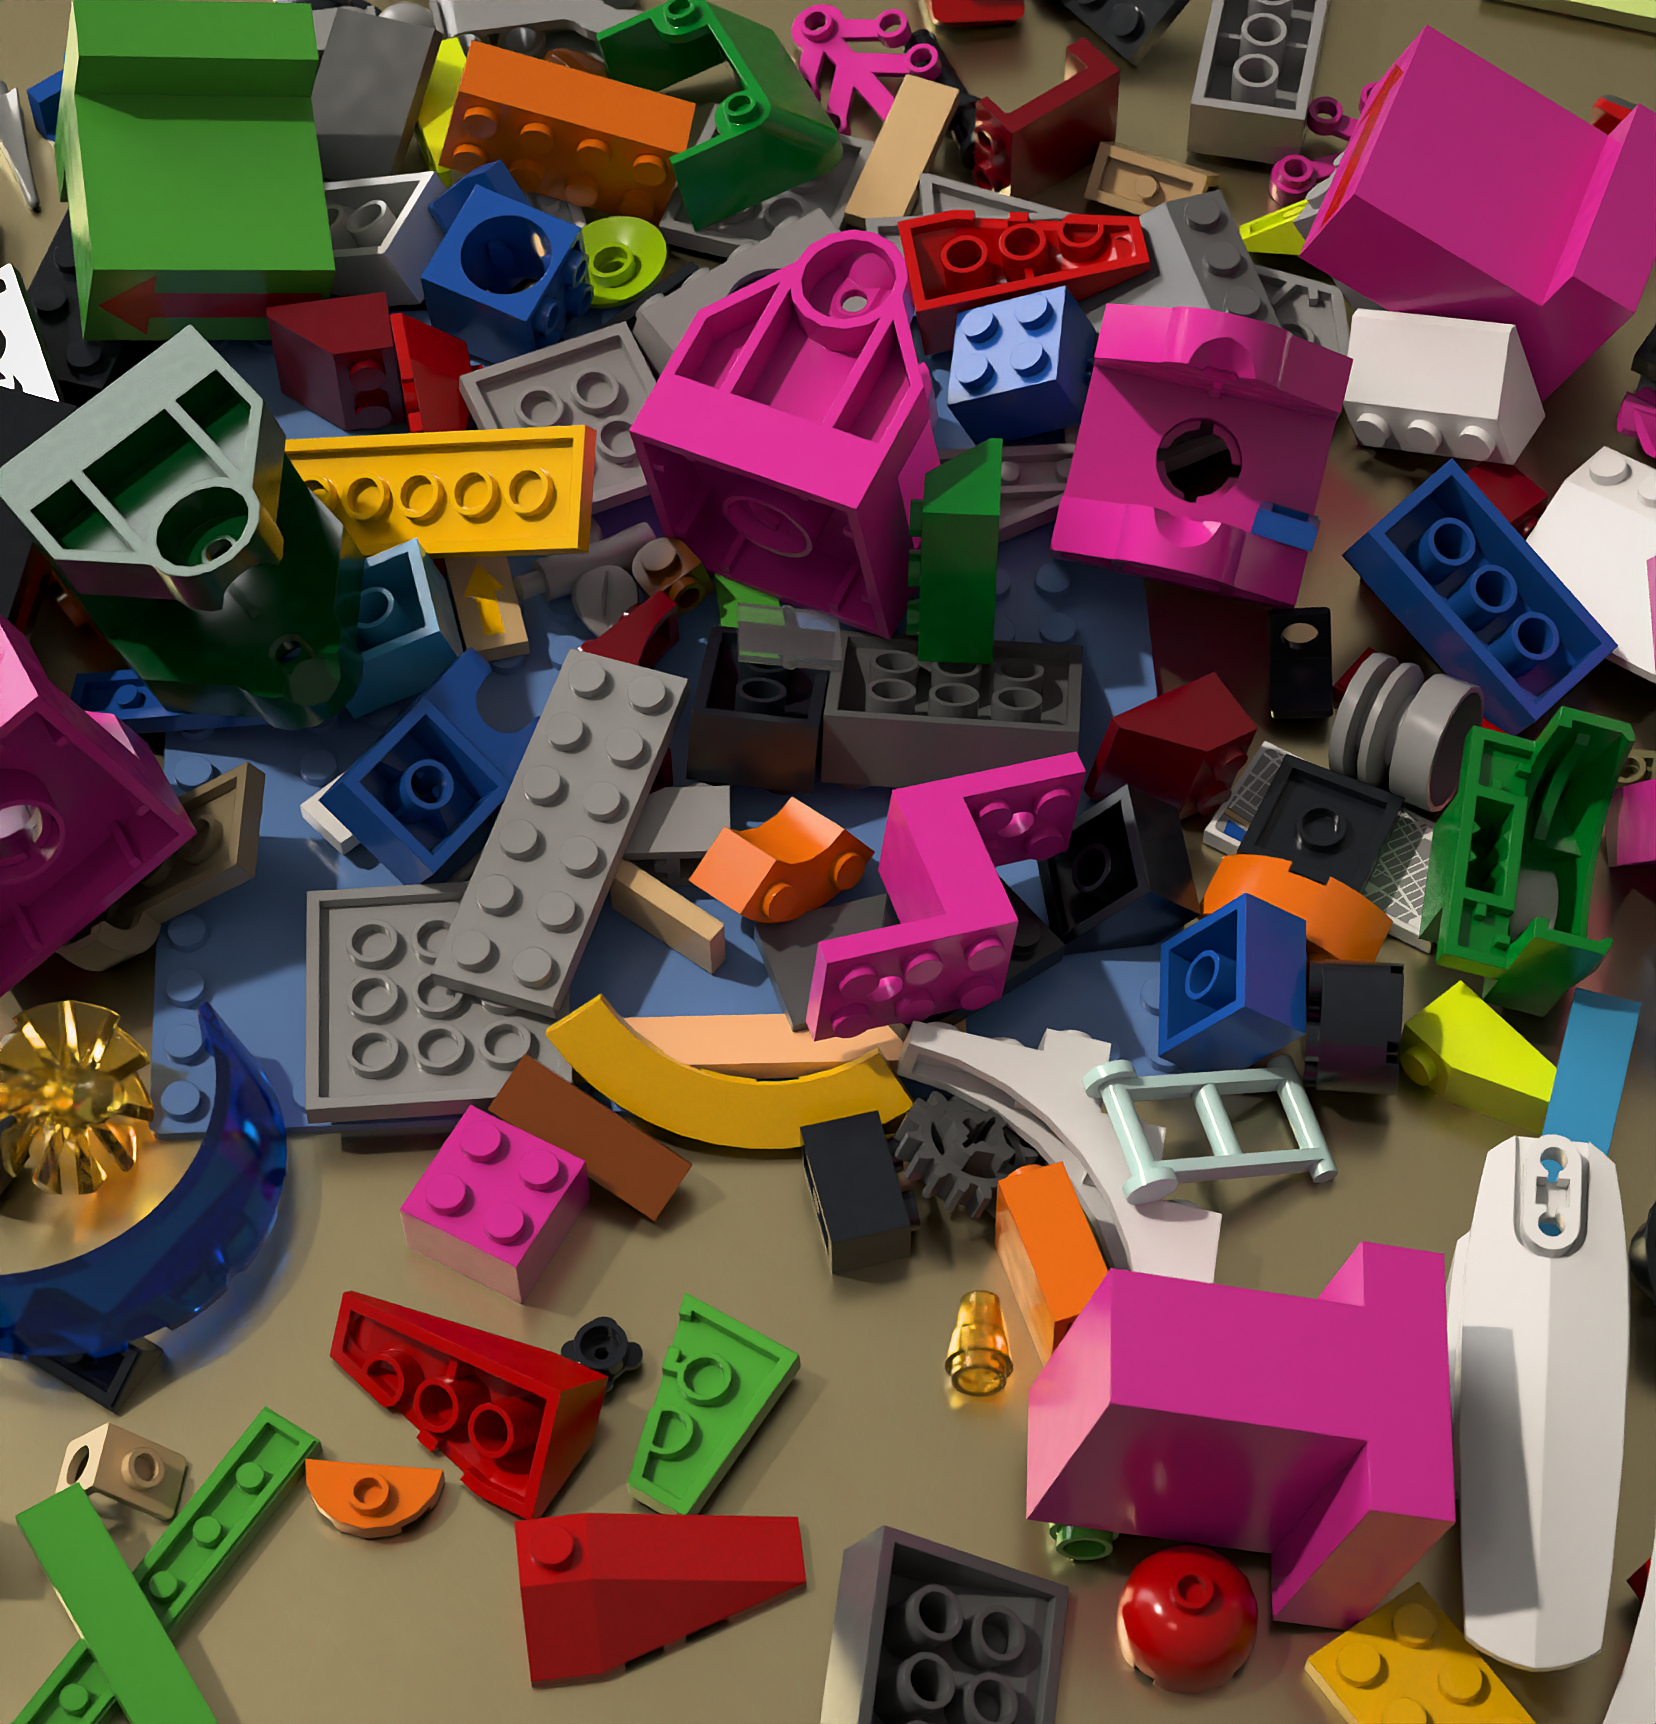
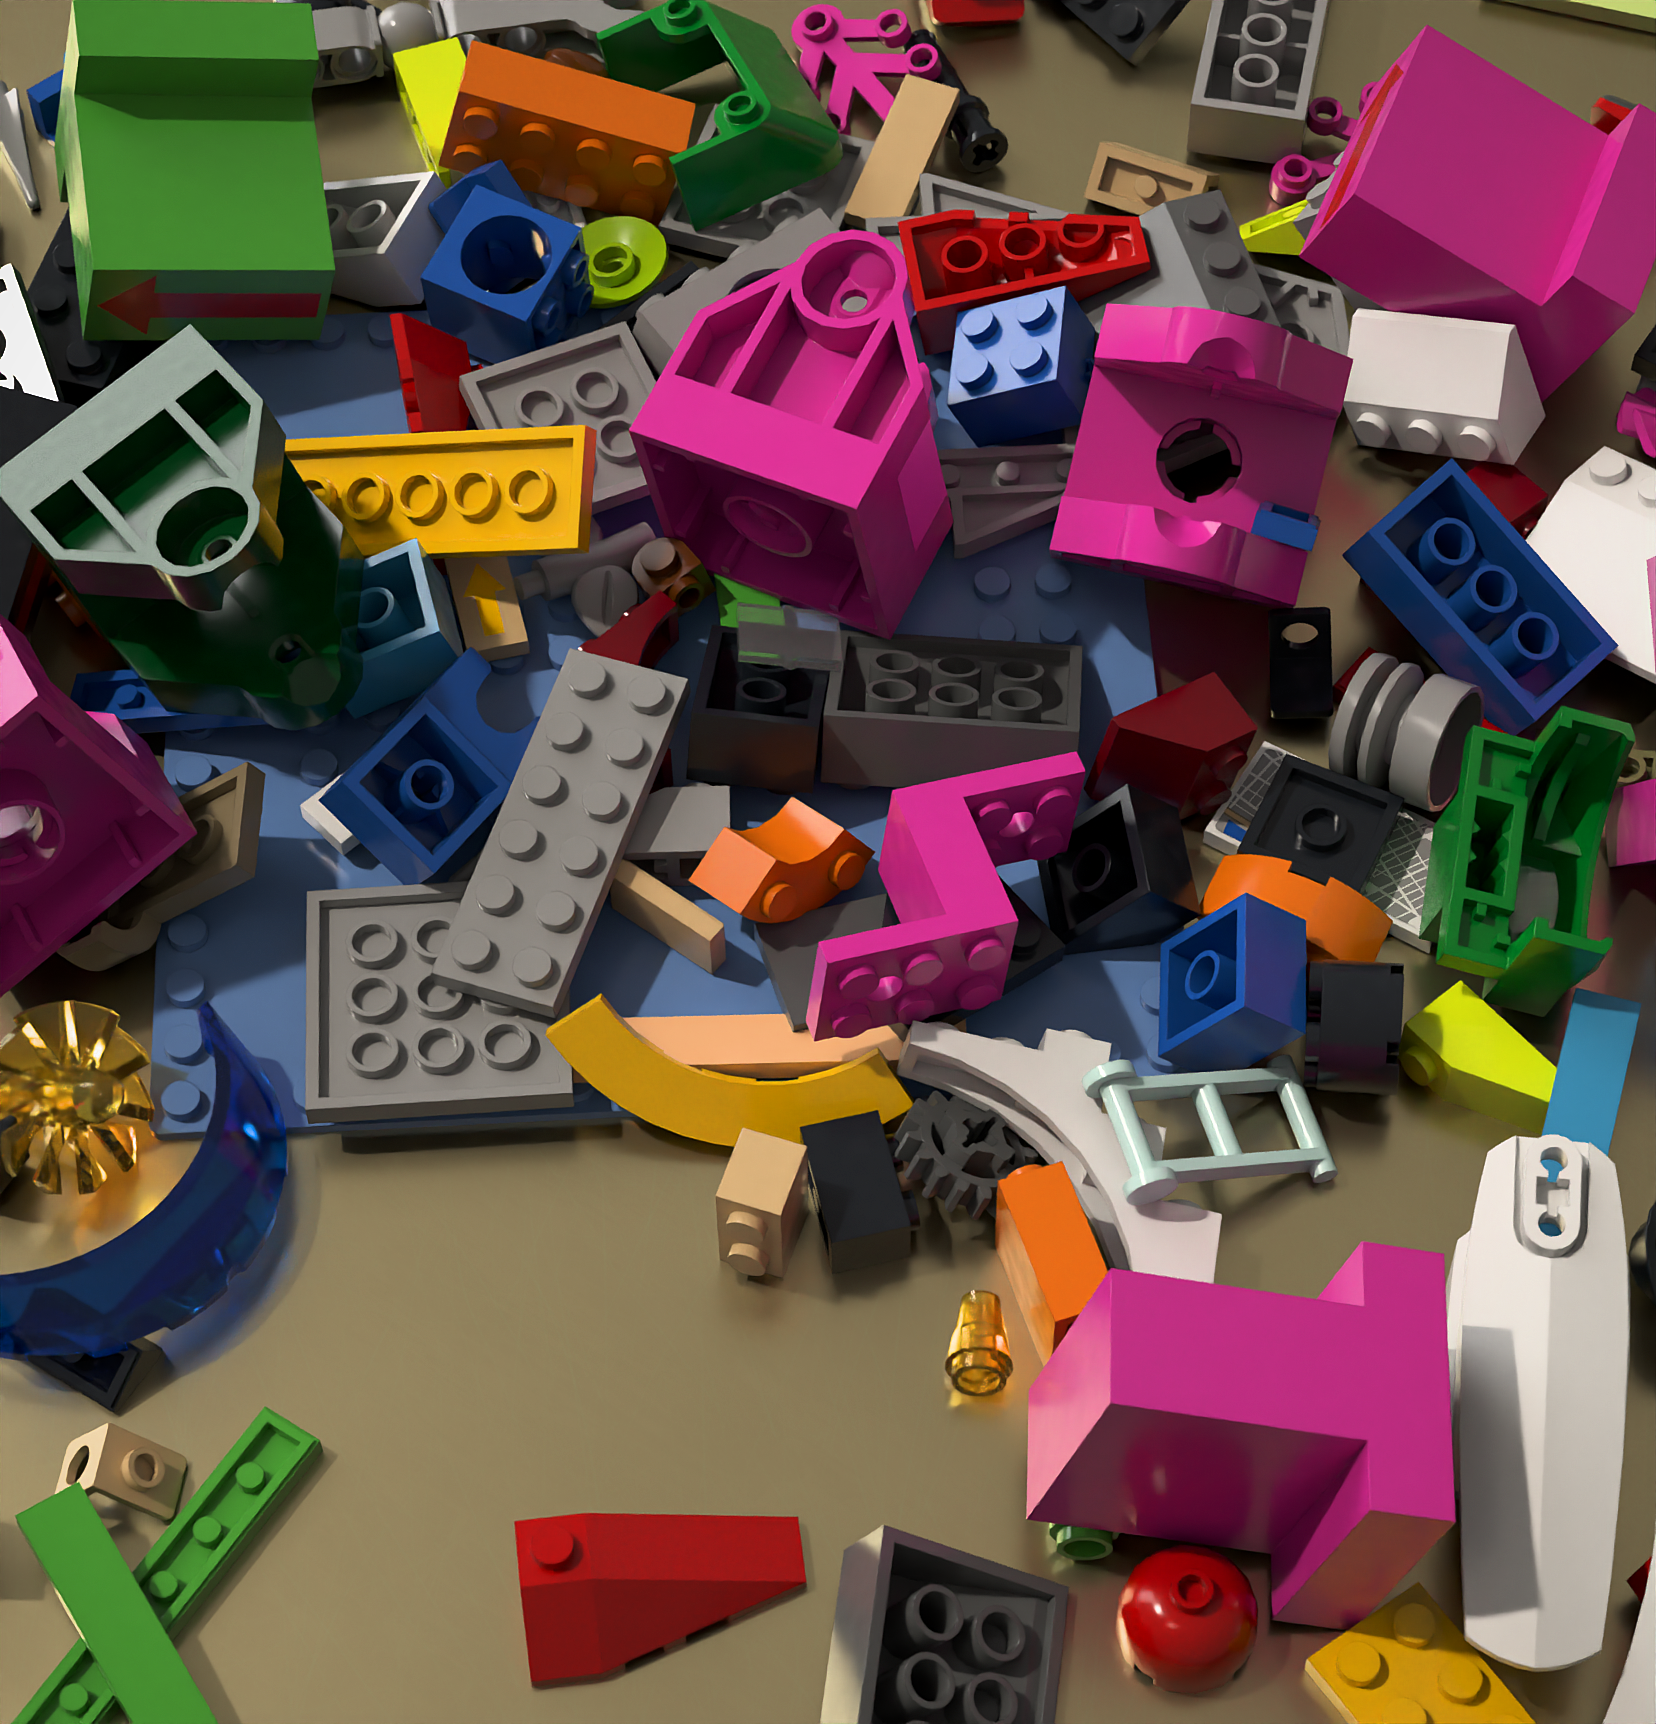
(339, 359): dark red slope -> none
(370, 93): dark grey tile -> none
(372, 1497): orange plate -> none
(489, 1403): red wedge -> none
(495, 1204): dark pink brick -> none
(608, 1336): black plate -> none
(614, 1149): dark orange tile -> none
(708, 1406): bright green wing -> none
(762, 1203): none -> tan brick
(957, 557): green slope -> none
(1051, 134): dark red panel -> none

